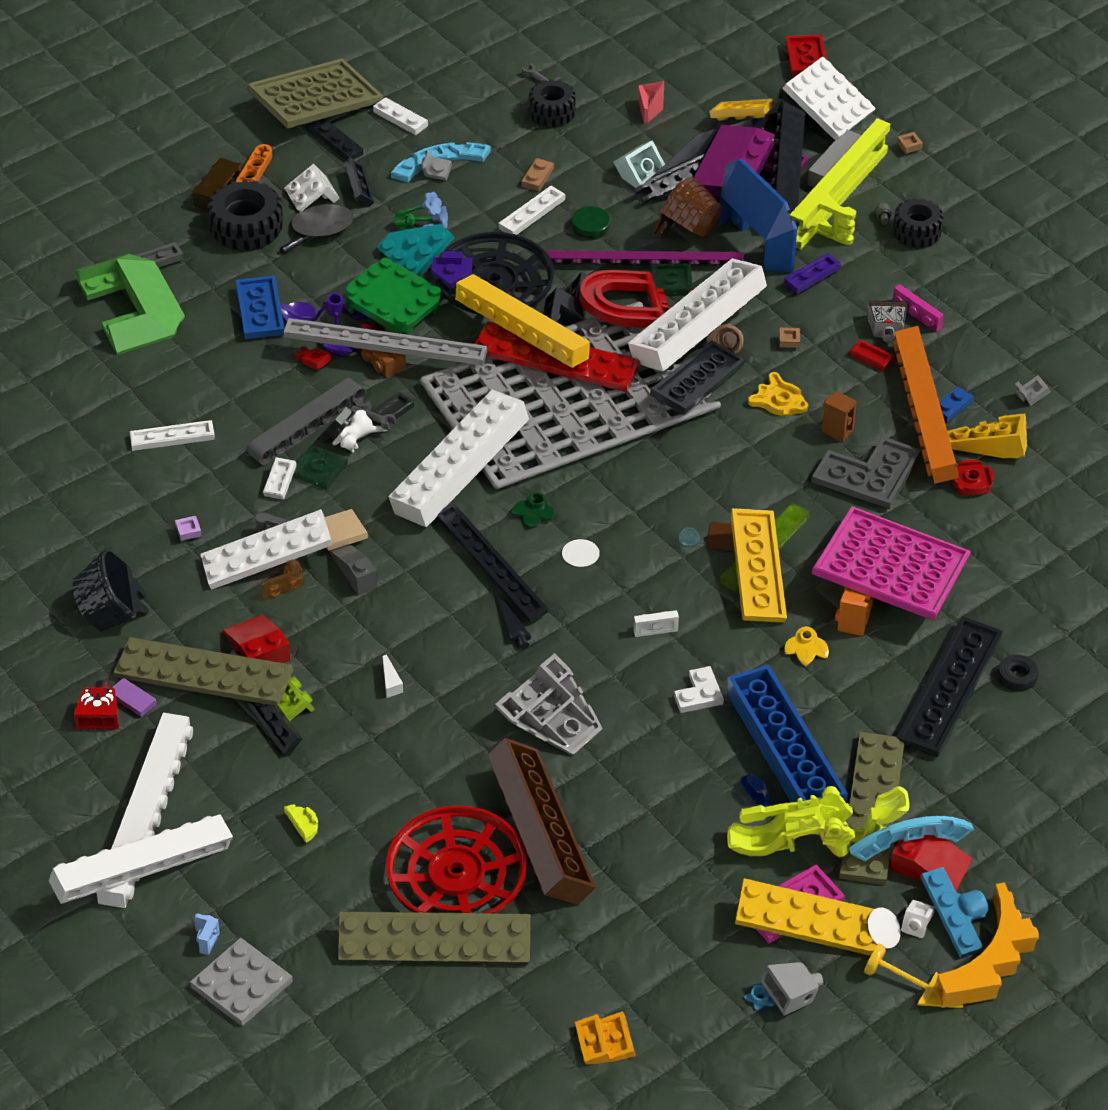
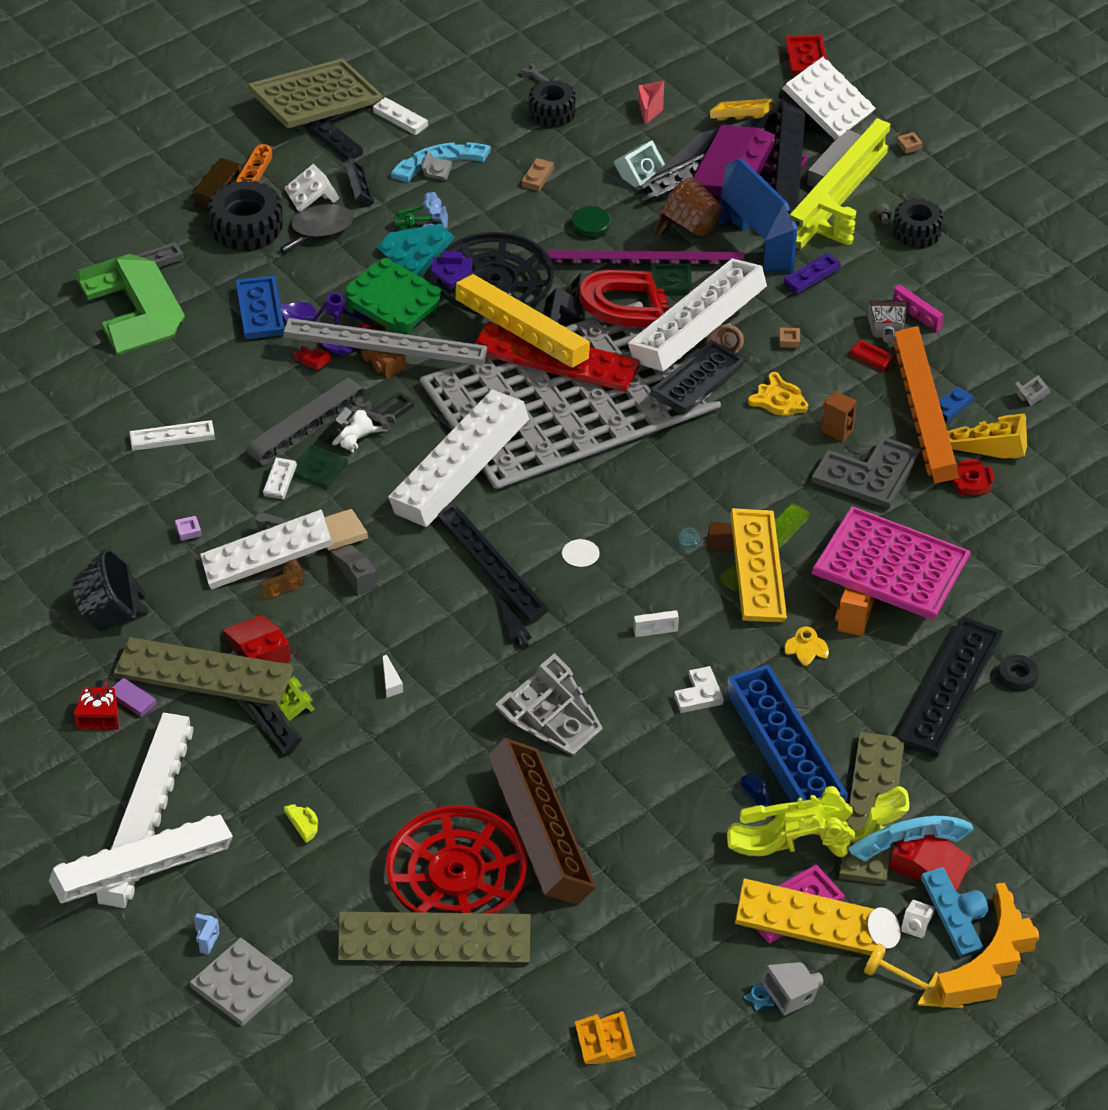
(532, 211): white plate -> none
(533, 510): dark green plate -> none

